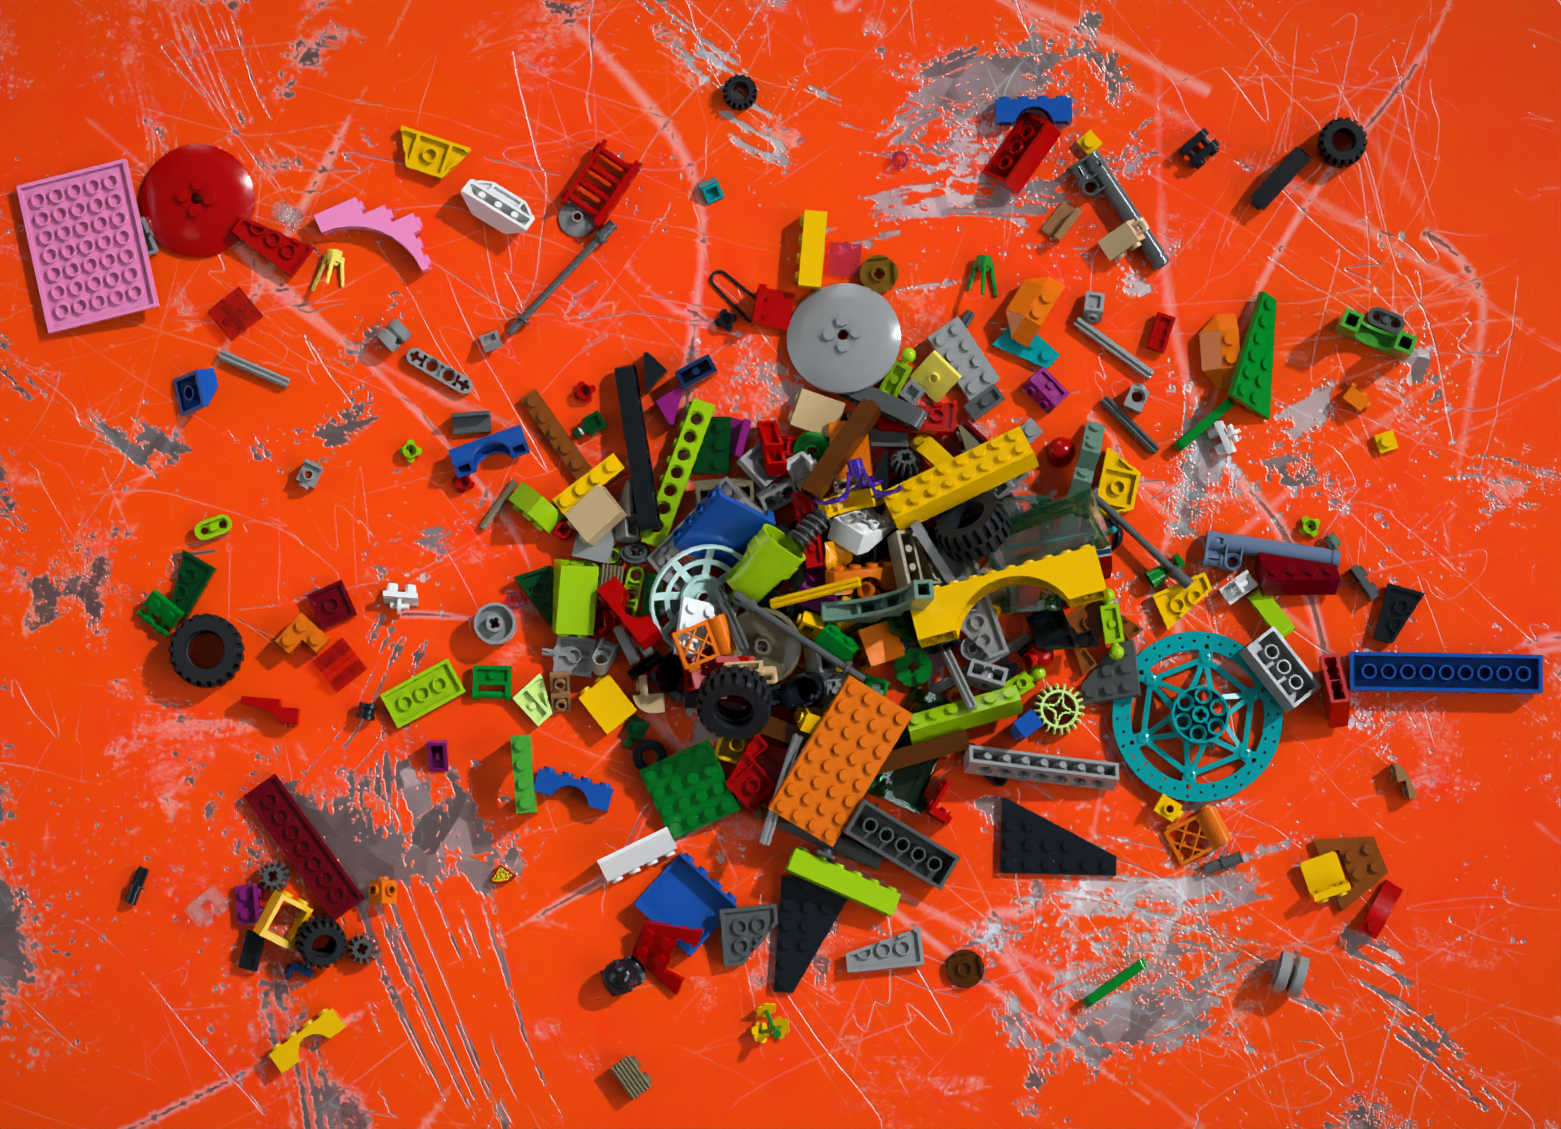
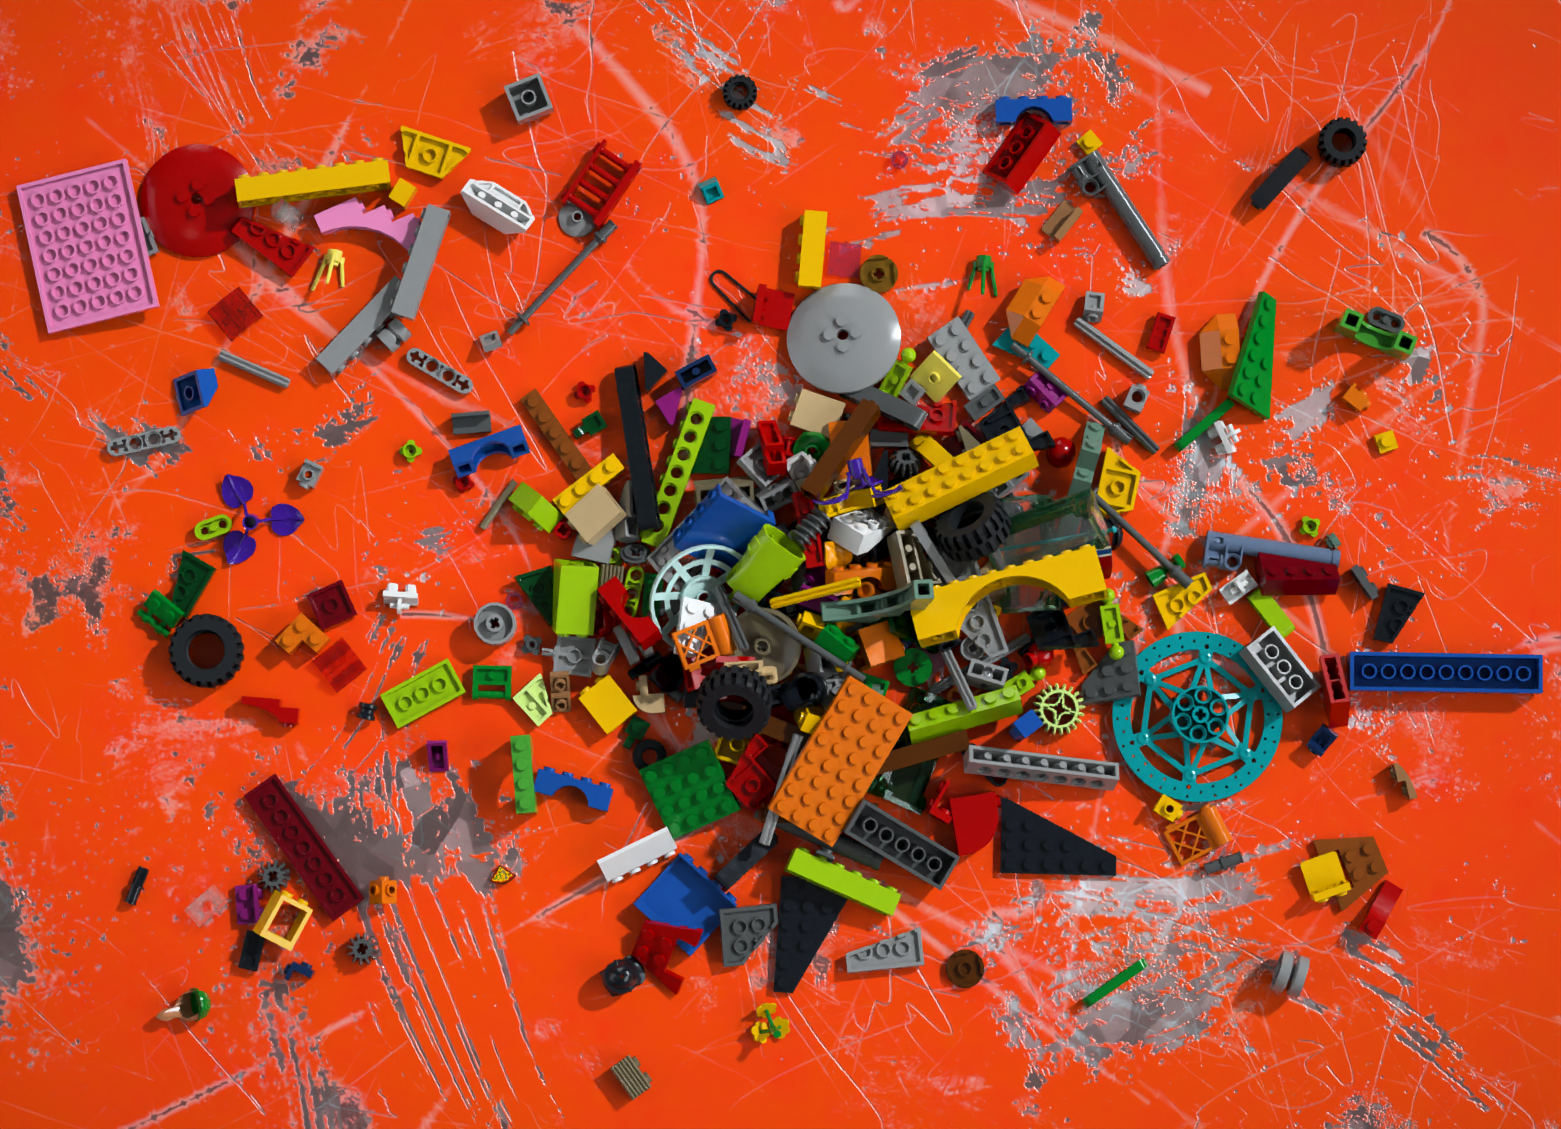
(144, 441): none -> light grey beam
(189, 1007): none -> piece
(239, 546): none -> dark purple plant
(287, 1055): yellow arch -> none
(313, 183): none -> yellow brick
(327, 954): black tyre -> none
(359, 331): none -> light grey brick
(403, 193): none -> yellow panel
(421, 261): none -> light grey brick
(527, 641): none -> dark grey plate
(529, 99): none -> light grey brick
(744, 861): none -> black slope
(974, 821): none -> red brick
(1004, 419): none -> black wing
(1113, 428): none -> dark grey bar
(1124, 238): tan brick -> none
(1210, 148): black brick -> none
(1321, 740): none -> dark blue bracket

